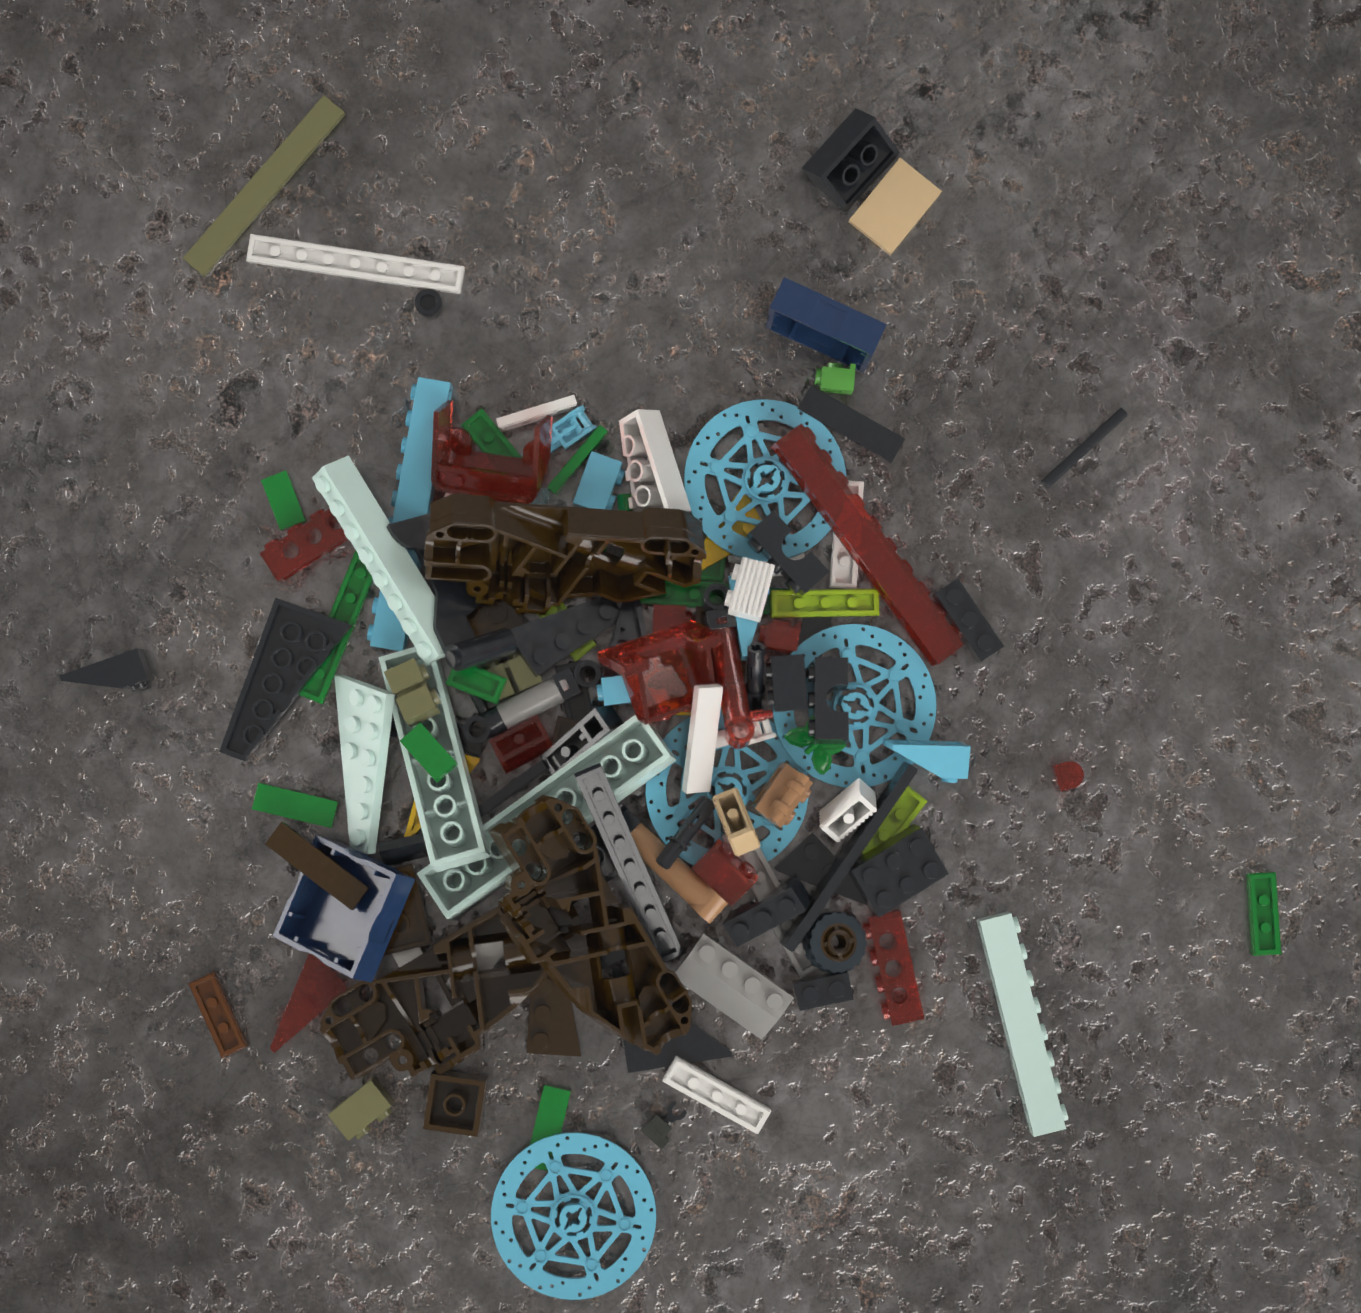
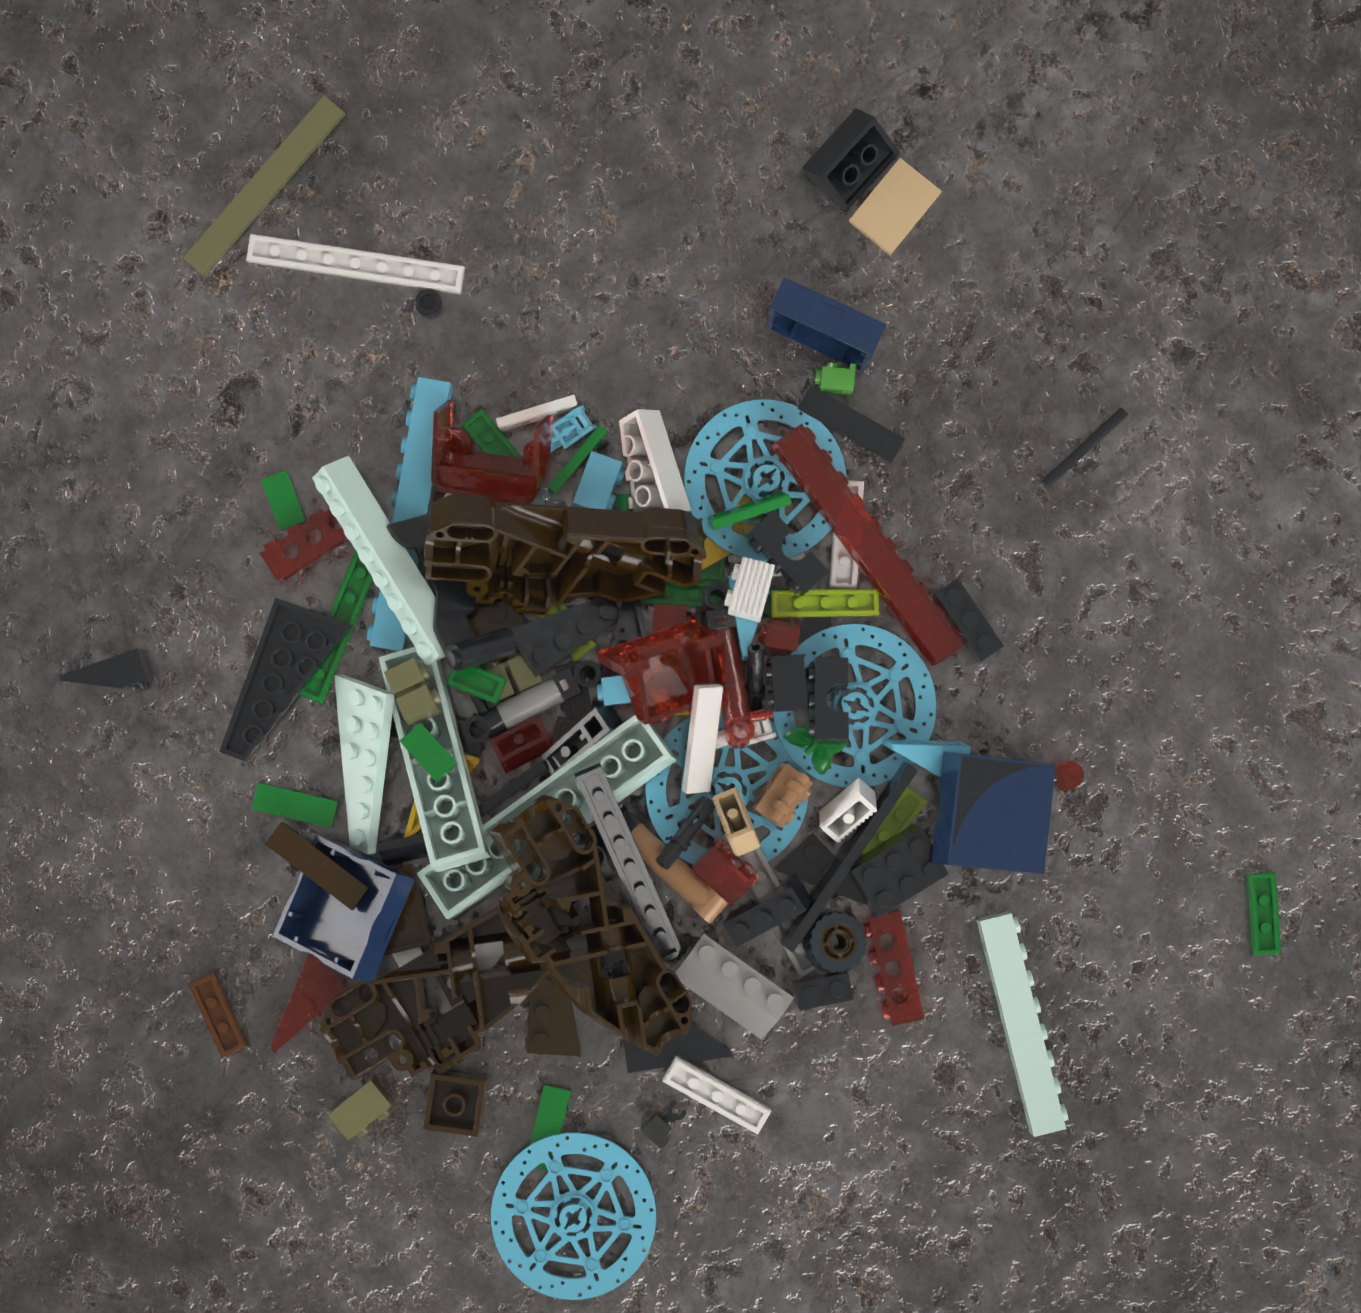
(749, 510): none -> green tile
(993, 813): none -> dark blue tile

